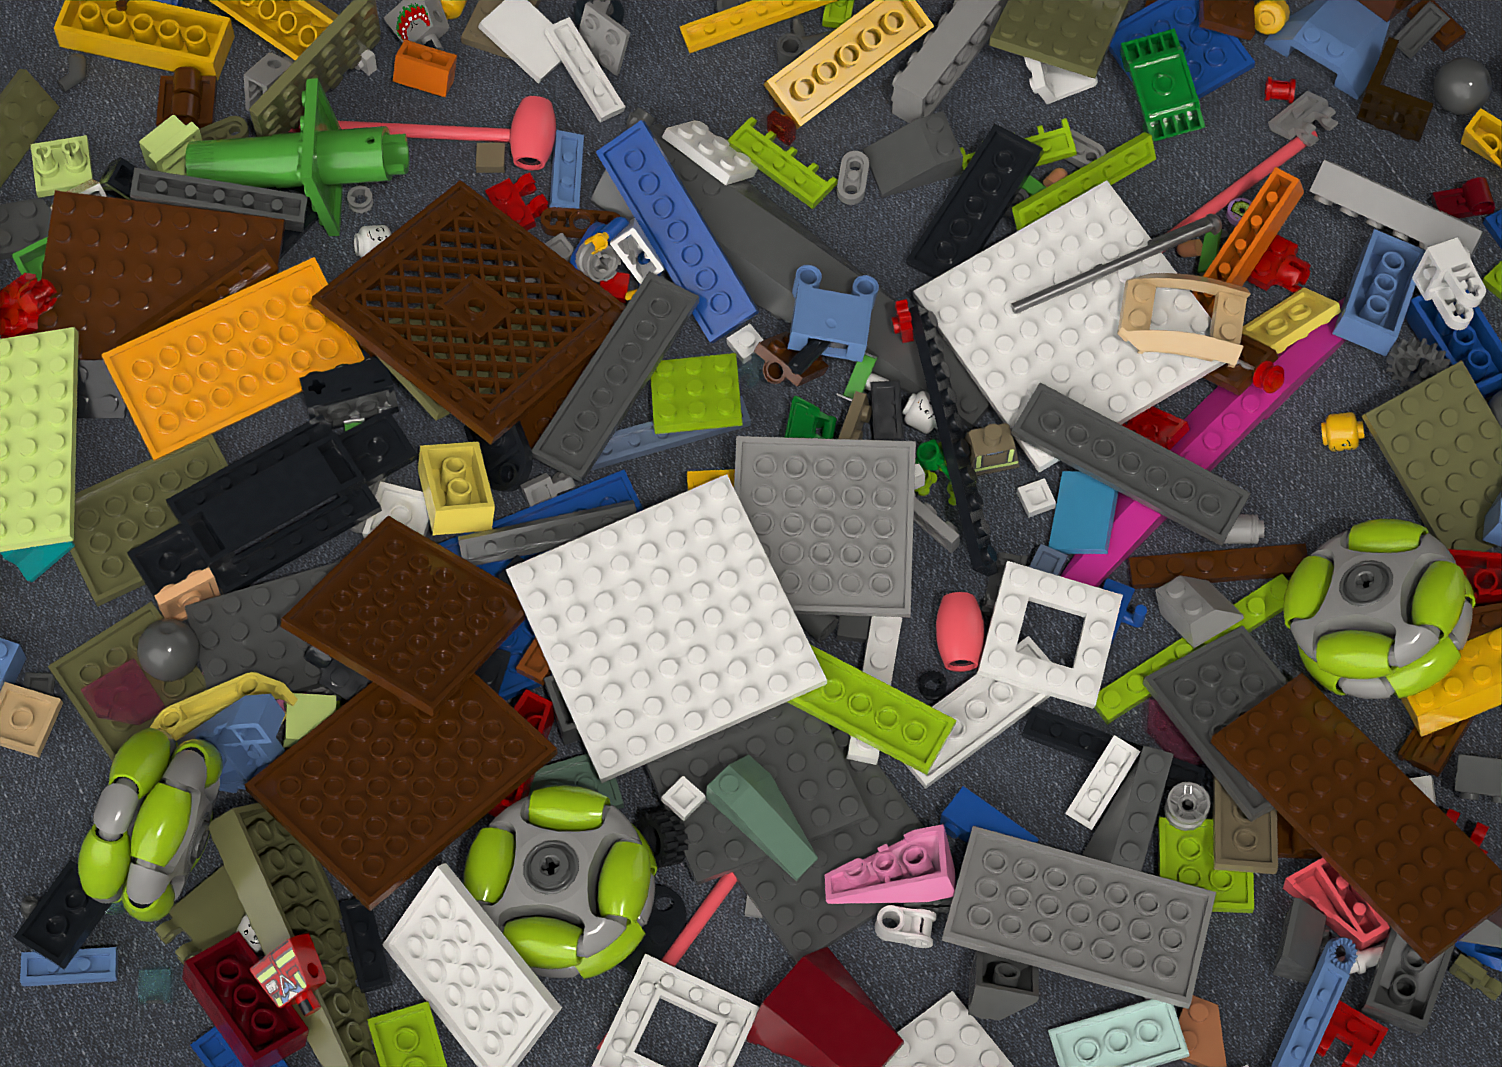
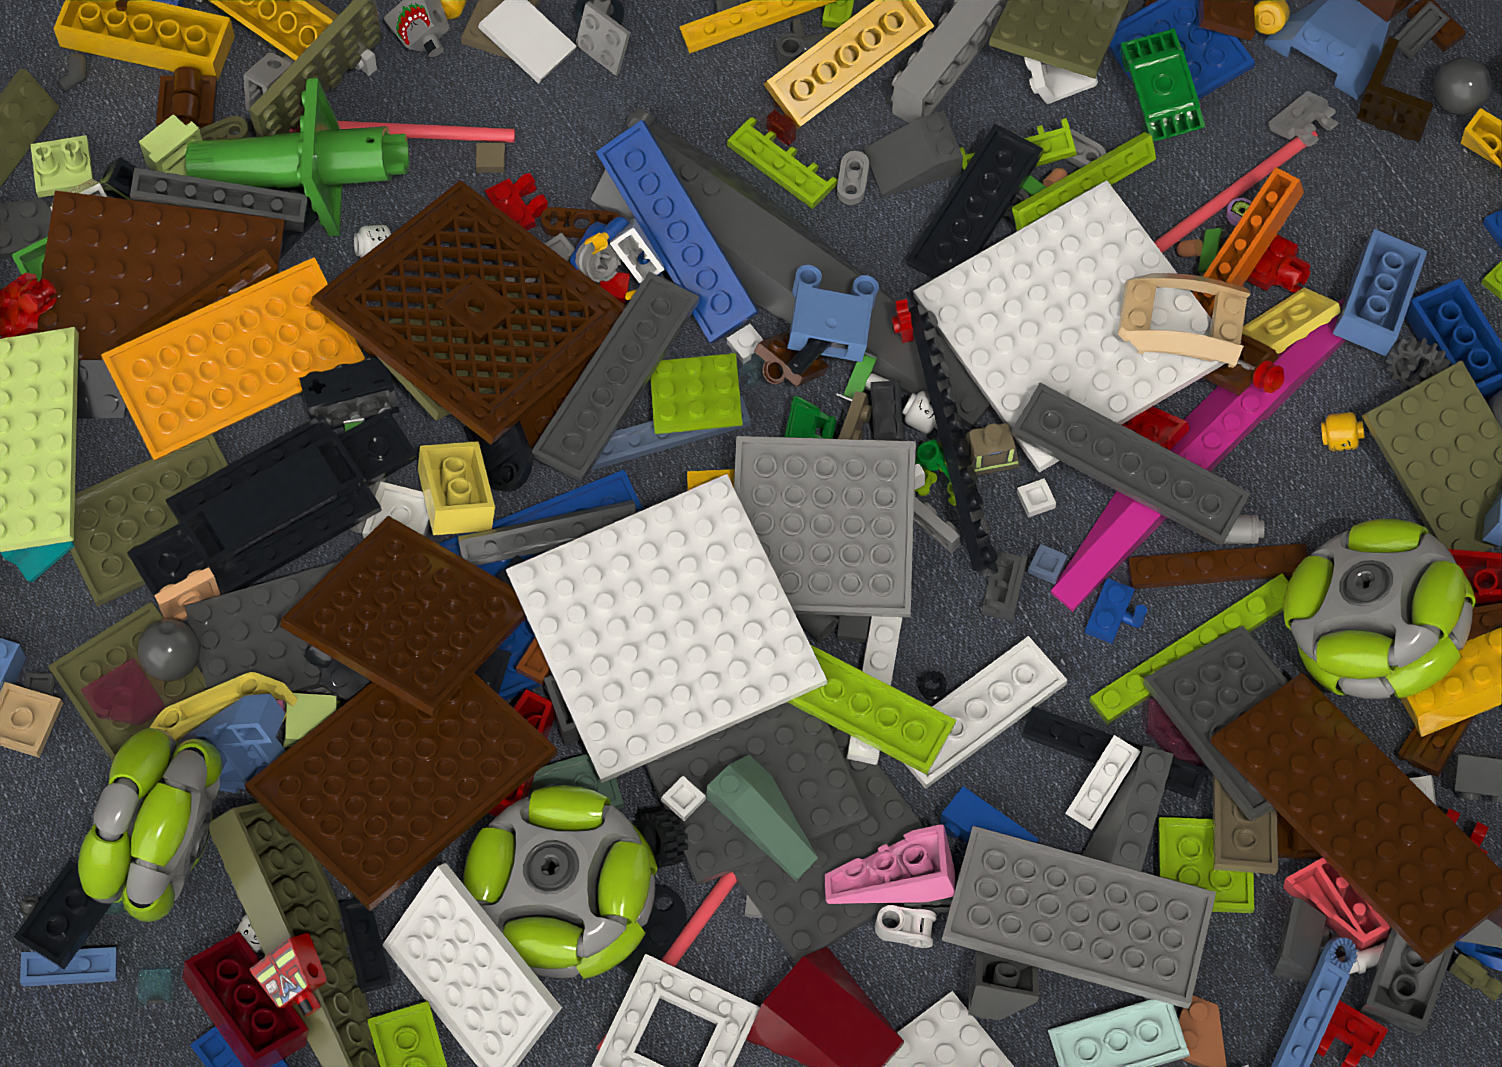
(204, 915): olive tile -> none
(363, 207): light grey bush -> none
(424, 68): orange brick -> none
(533, 133): coral piece -> none
(545, 488): light grey plate -> none
(566, 170): medium blue plate -> none
(584, 69): white plate -> none
(710, 152): white plate -> none
(960, 631): coral piece -> none
(1073, 684): white plate -> none
(1083, 515): dark azure tile -> none
(1155, 246): flat silver bar -> none
(1192, 795): light grey wheel -> none
(1196, 609): light grey slope -> none
(1280, 89): red bush -> none
(1390, 208): light grey brick -> none
(1443, 277): white brick -> none
(1468, 201): dark red plate -> none

